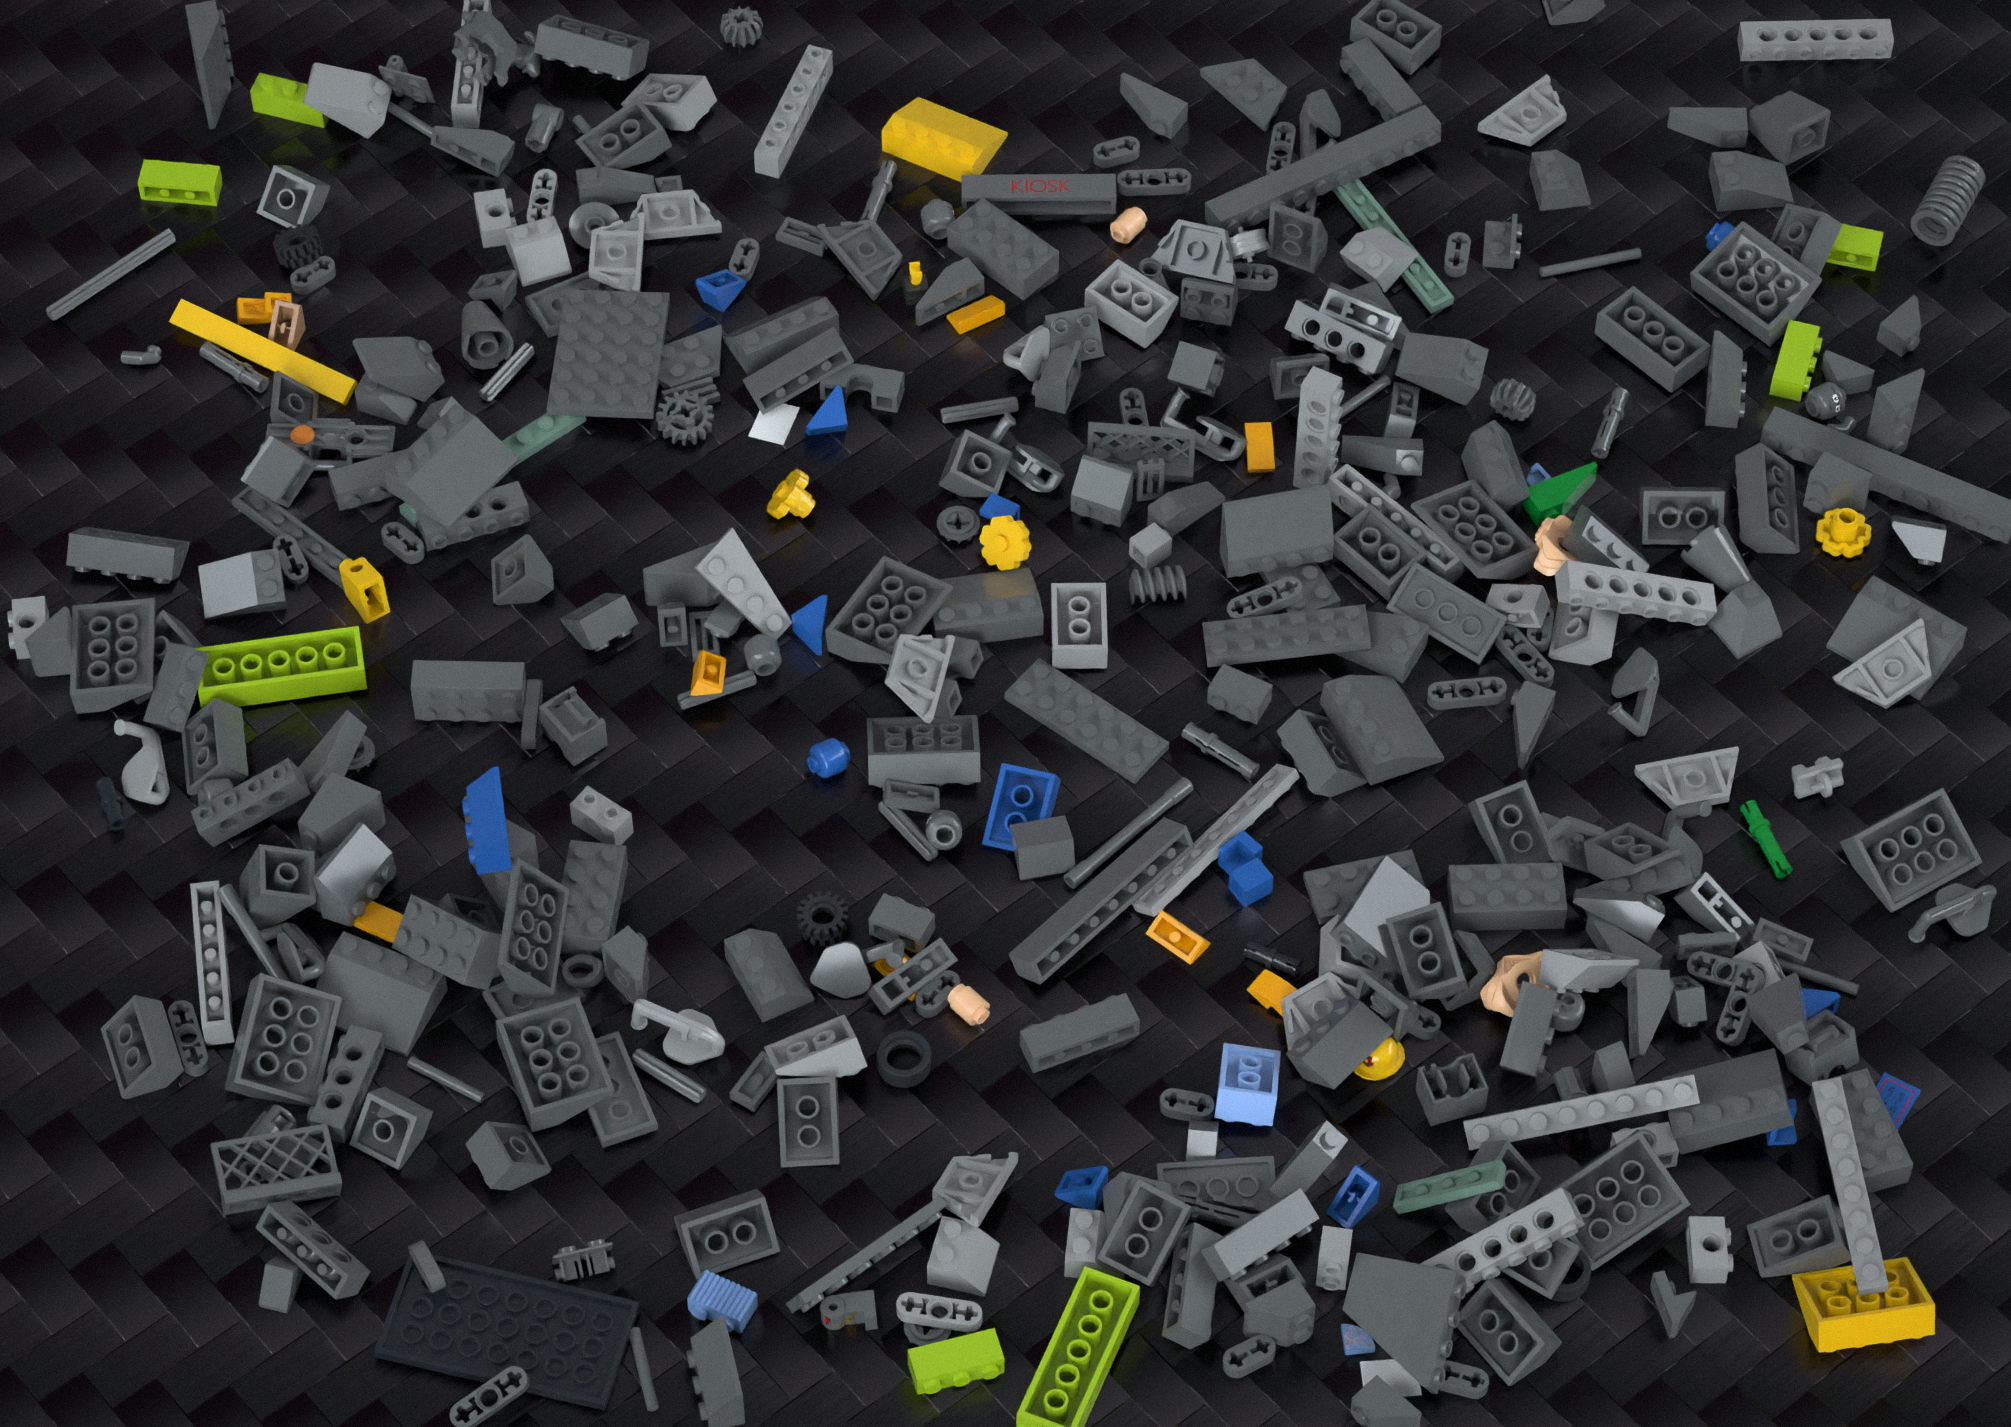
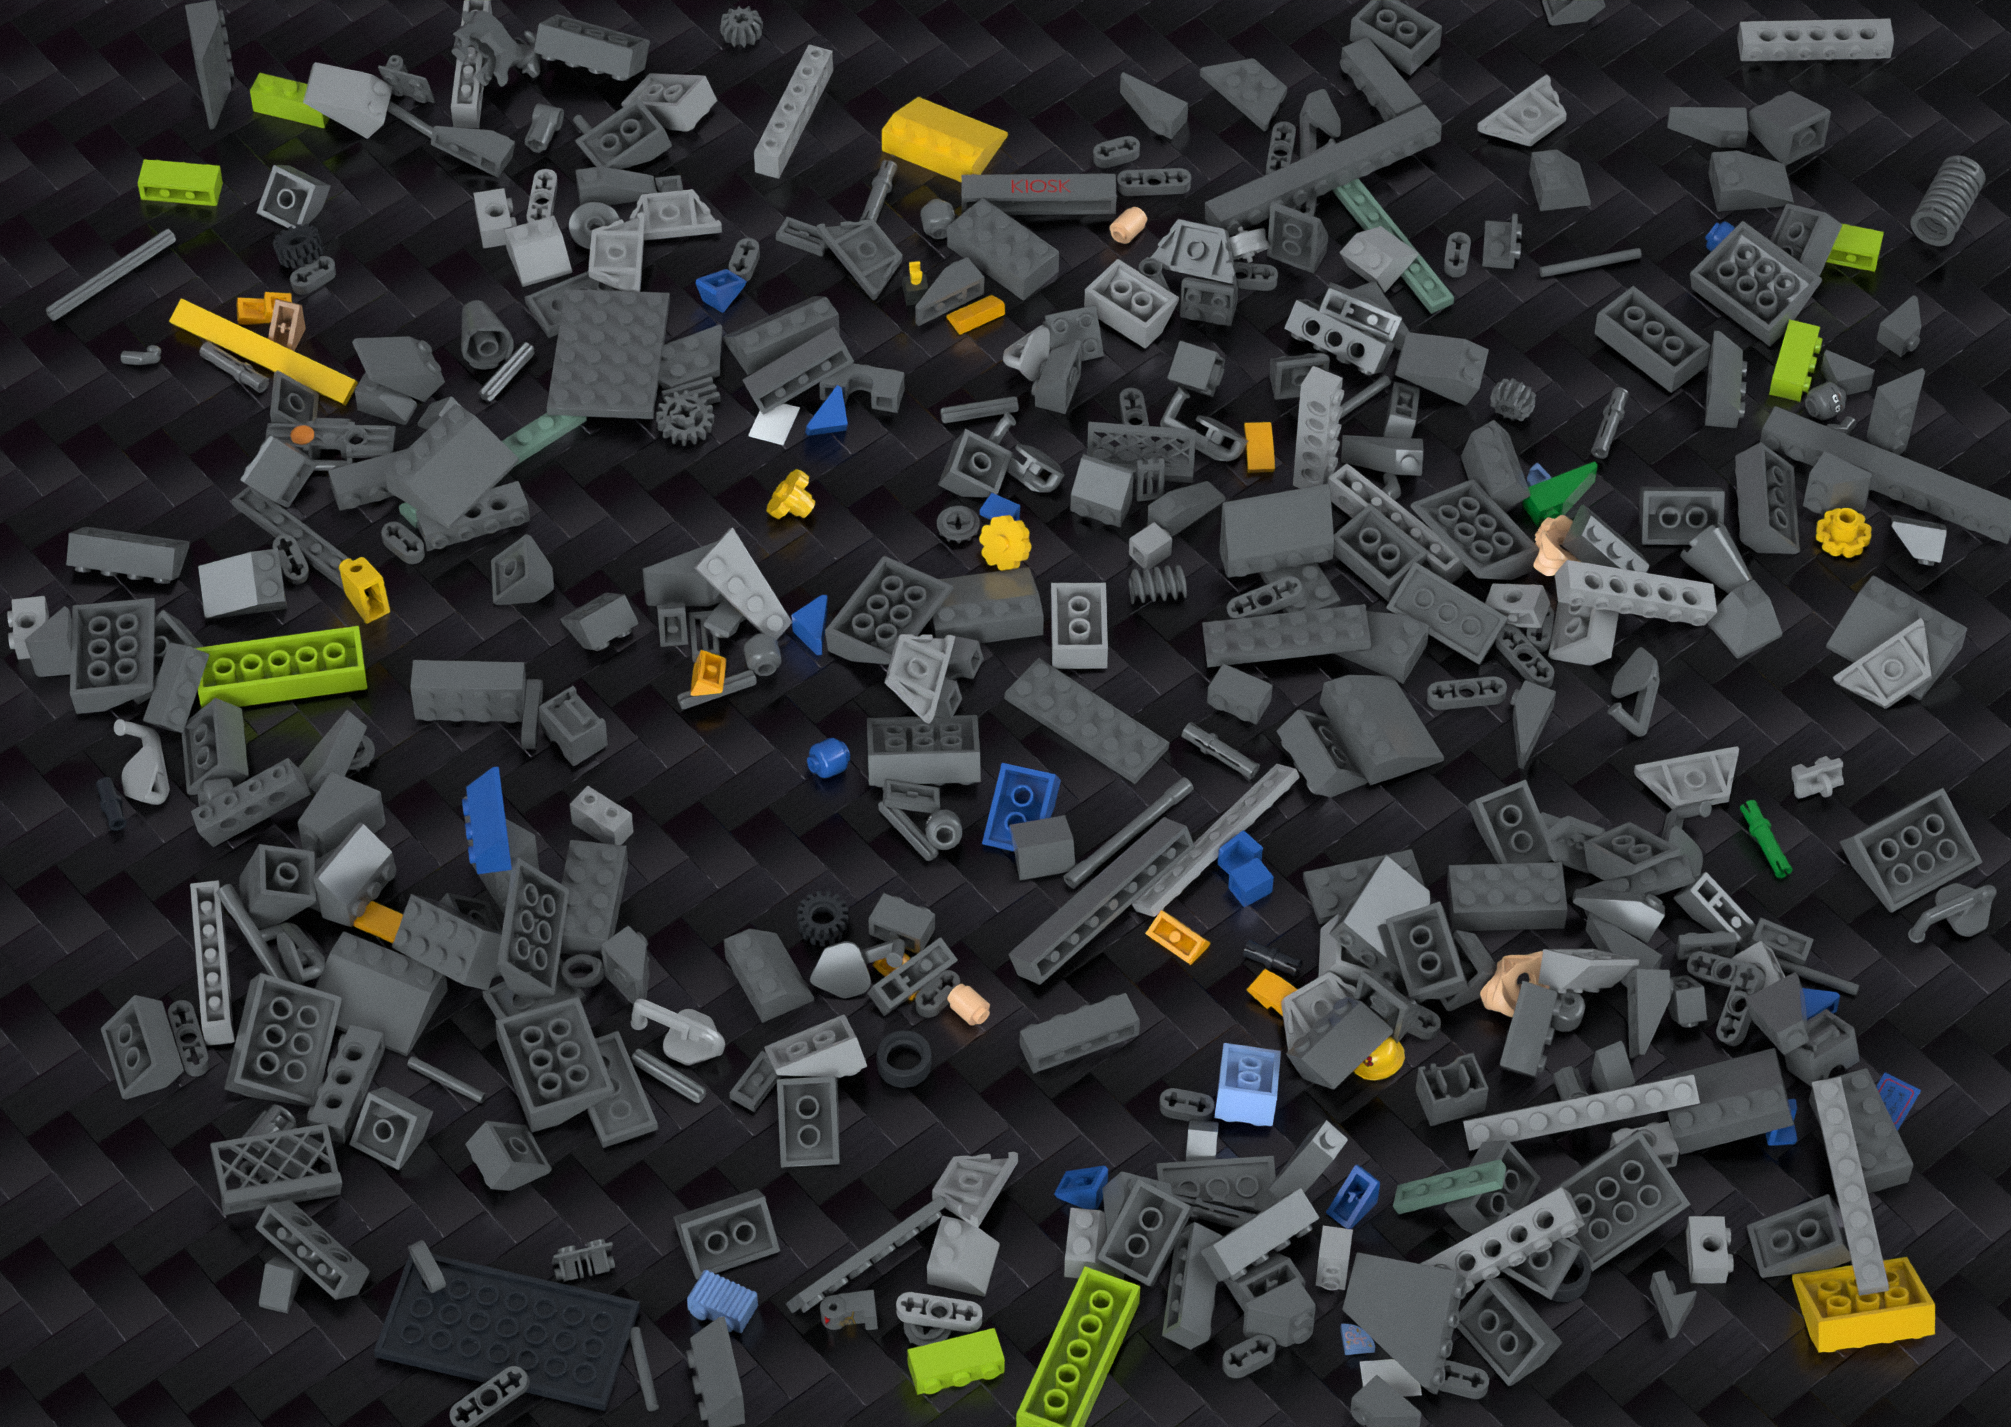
(497, 286): dark grey slope -> none

